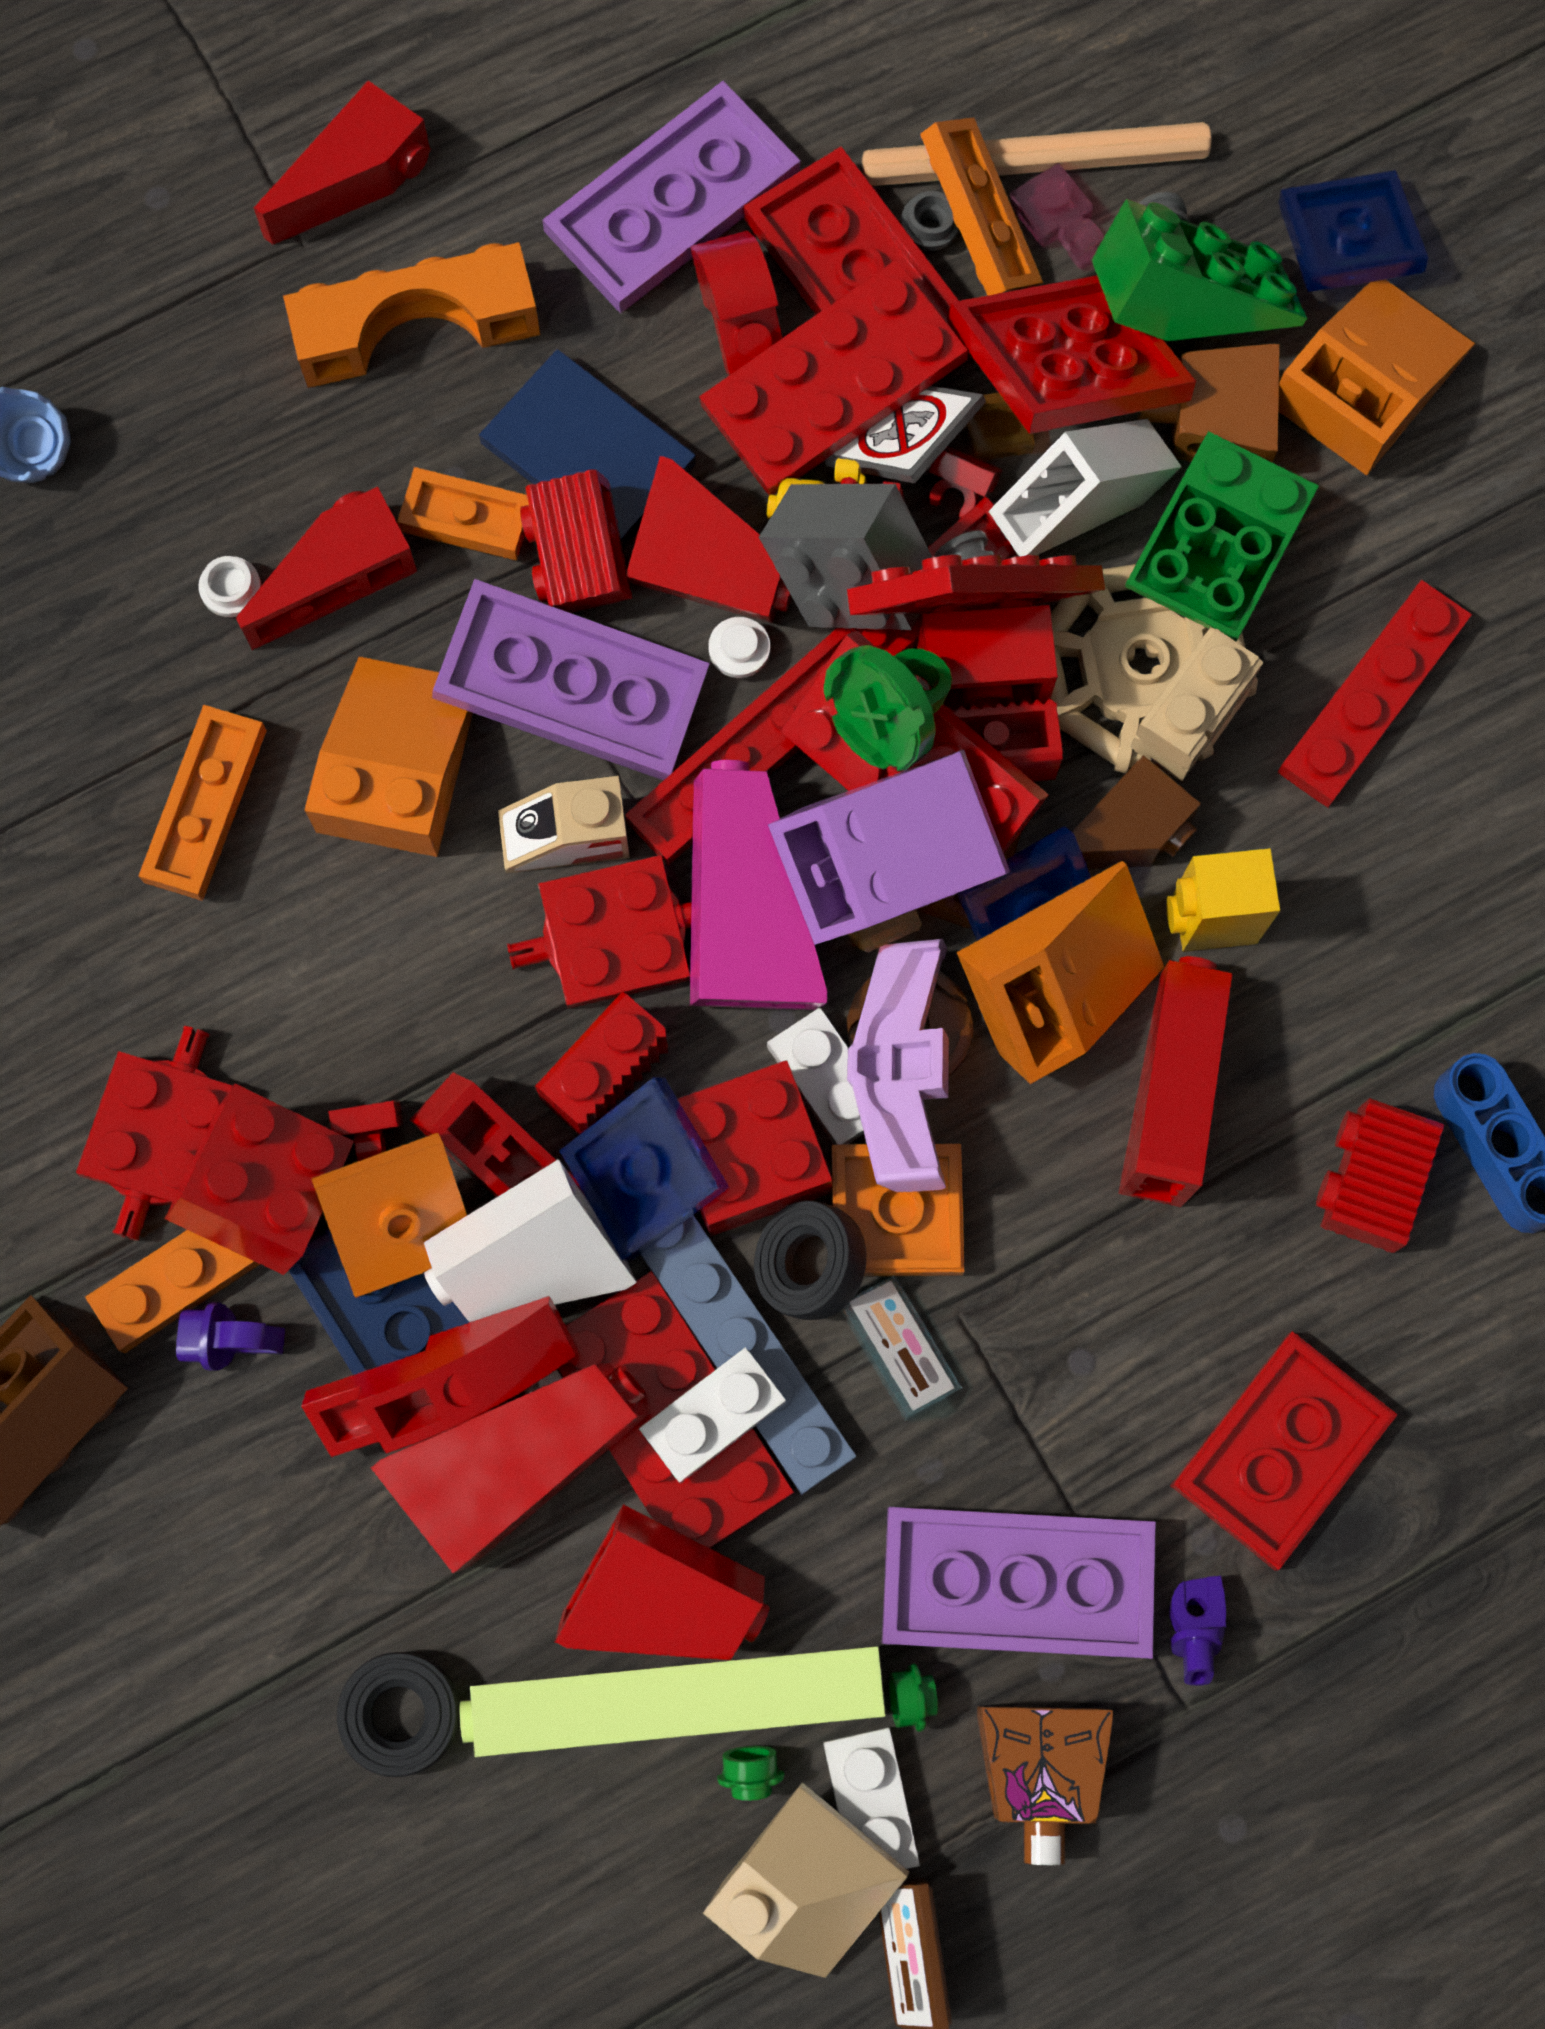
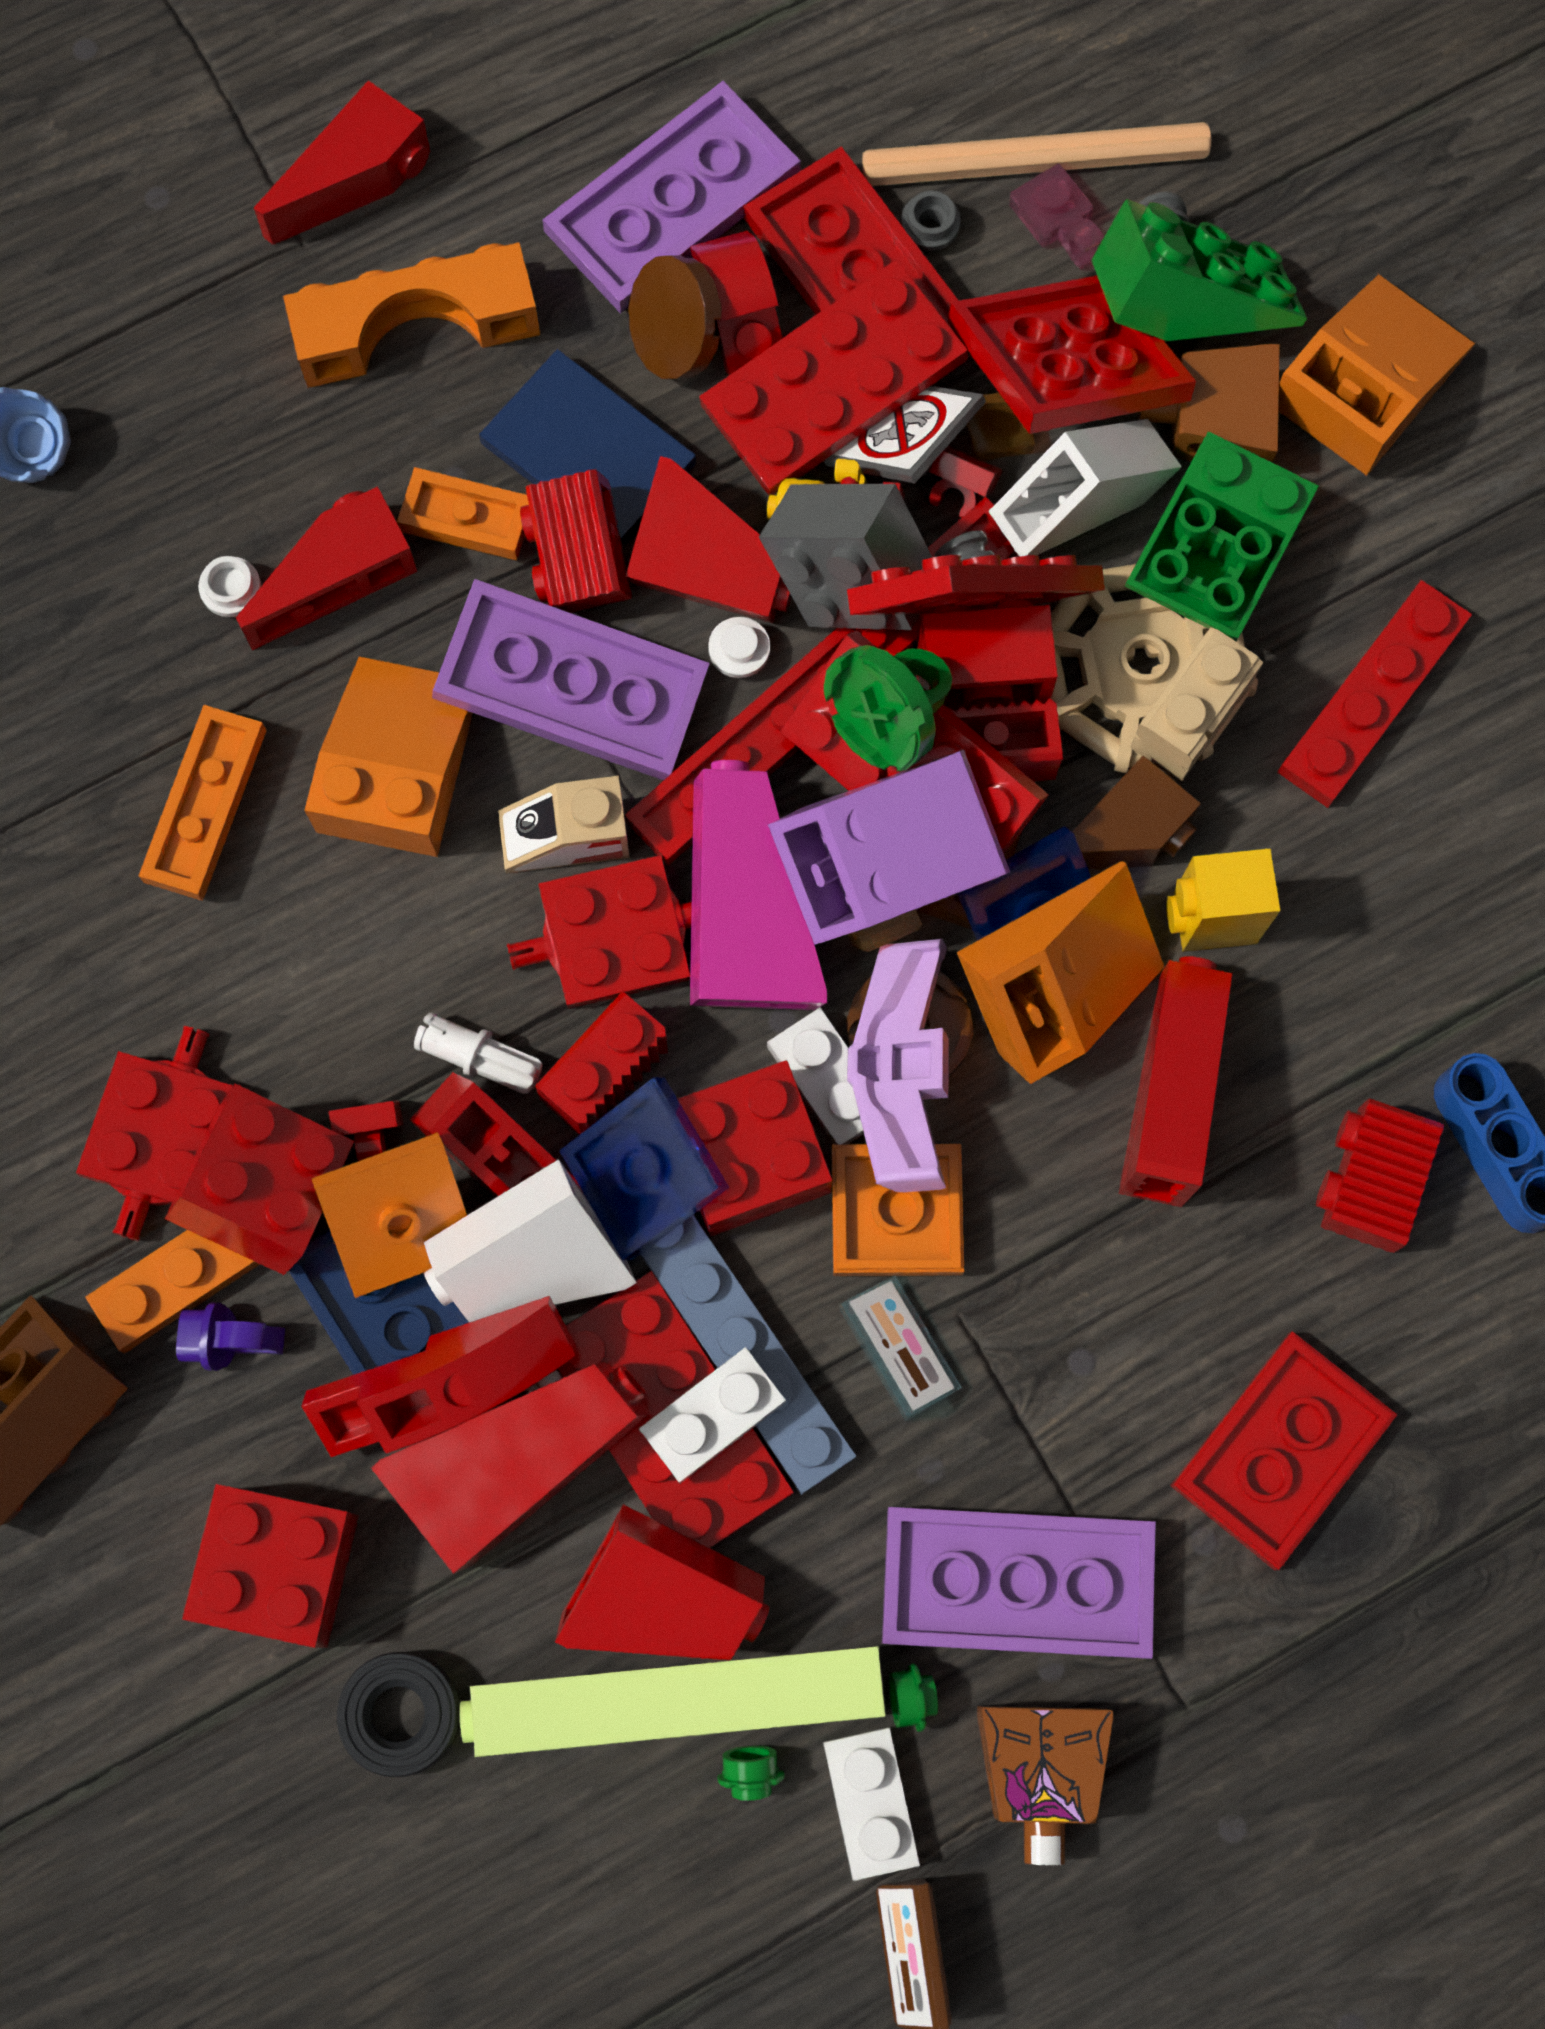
(270, 1567): none -> red brick
(478, 1053): none -> white axle
(674, 316): none -> reddish brown tile
(805, 1887): tan slope -> none
(843, 1268): black tyre -> none
(980, 206): orange plate -> none
(1199, 1636): dark purple piece -> none
(1352, 231): clear blue plate -> none

